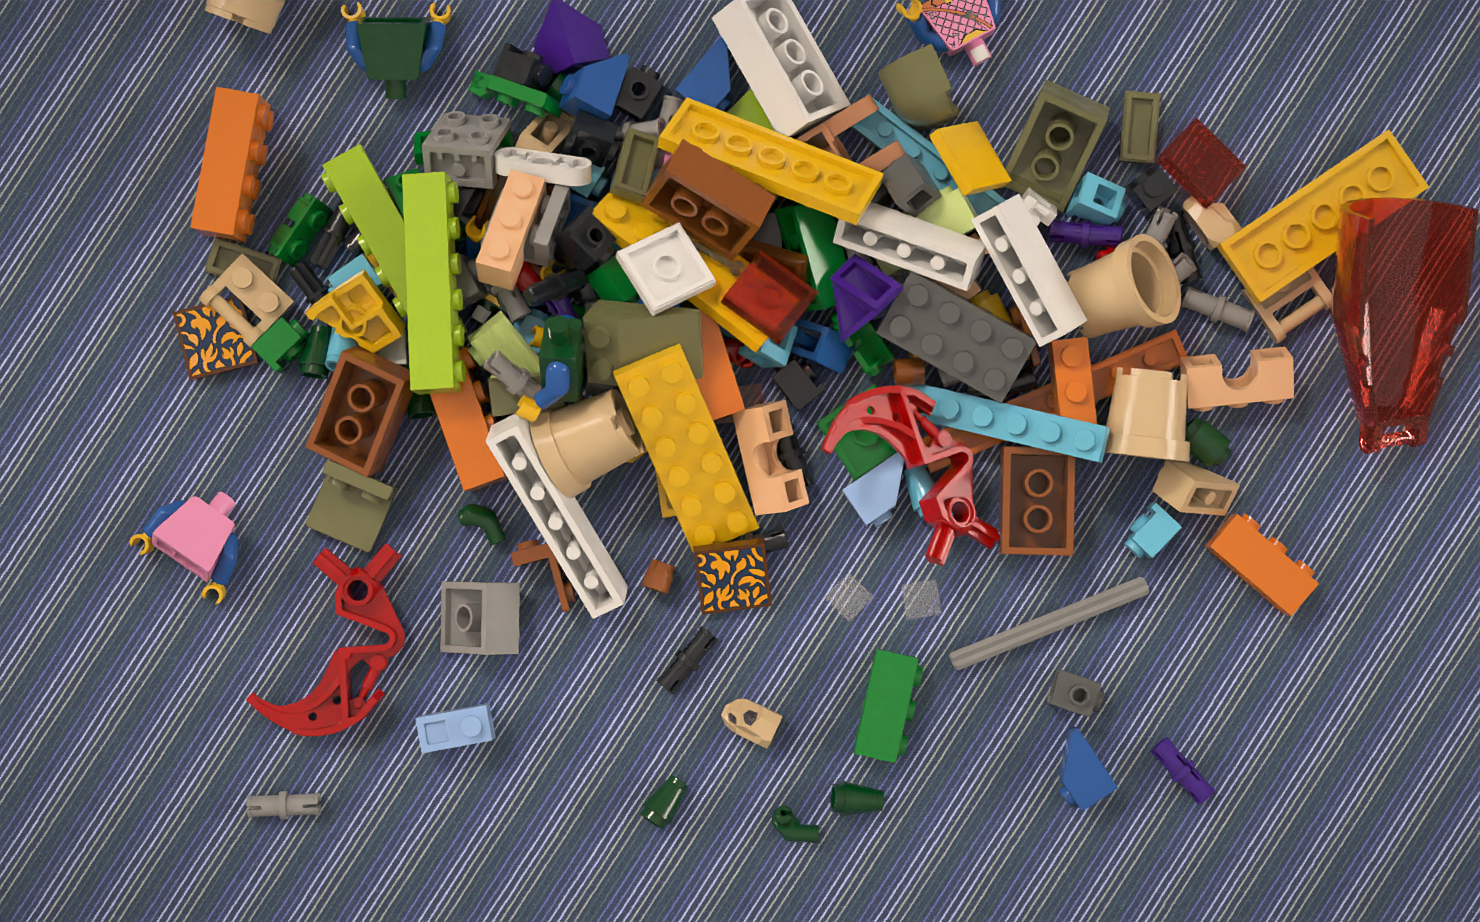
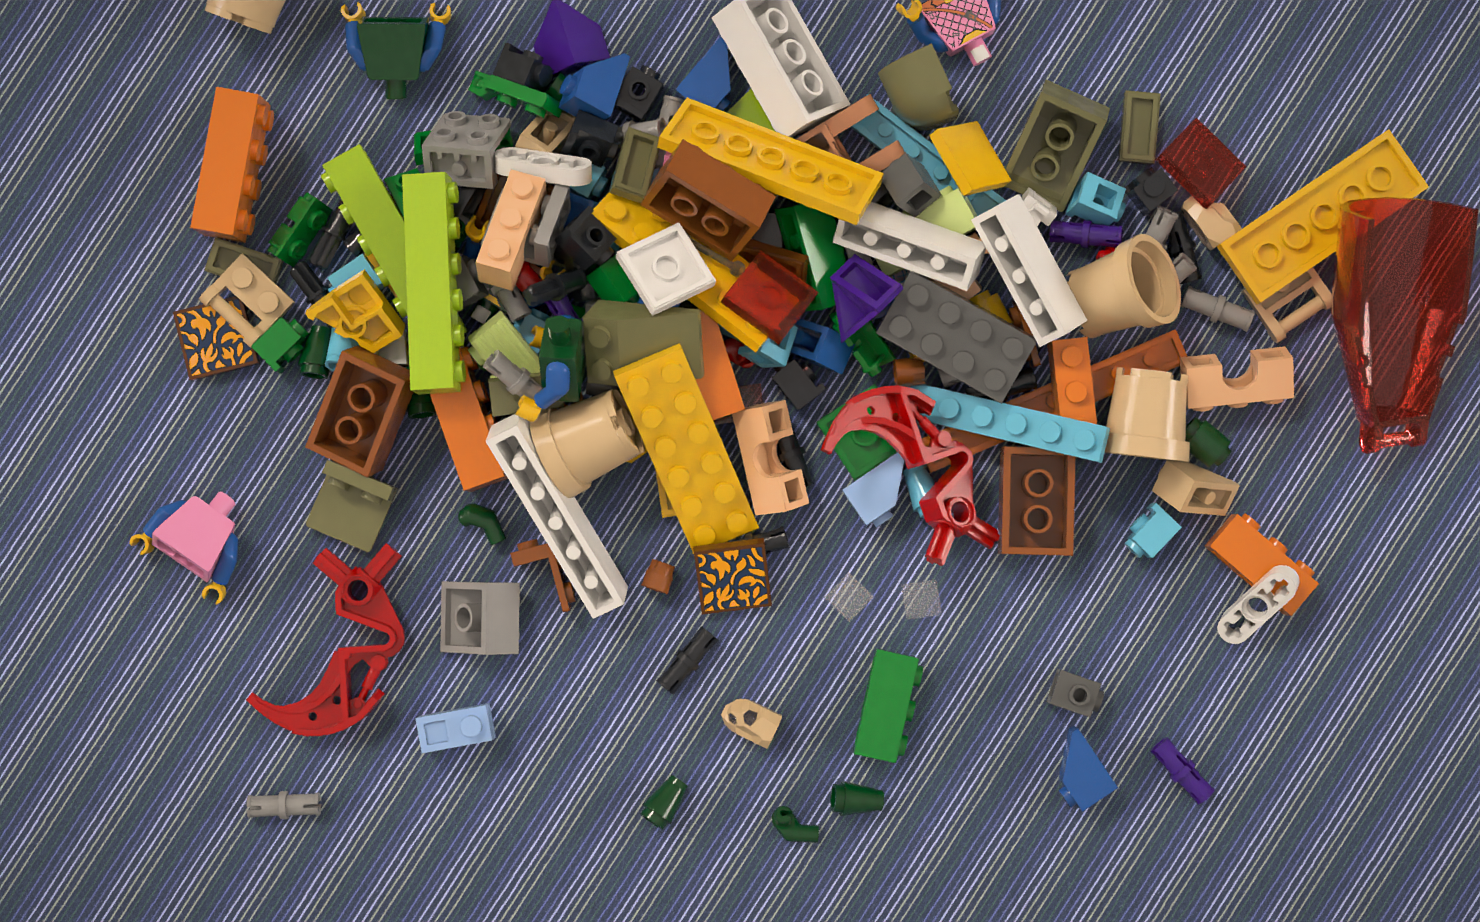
(1049, 623): light grey axle -> none
(1261, 590): none -> white beam

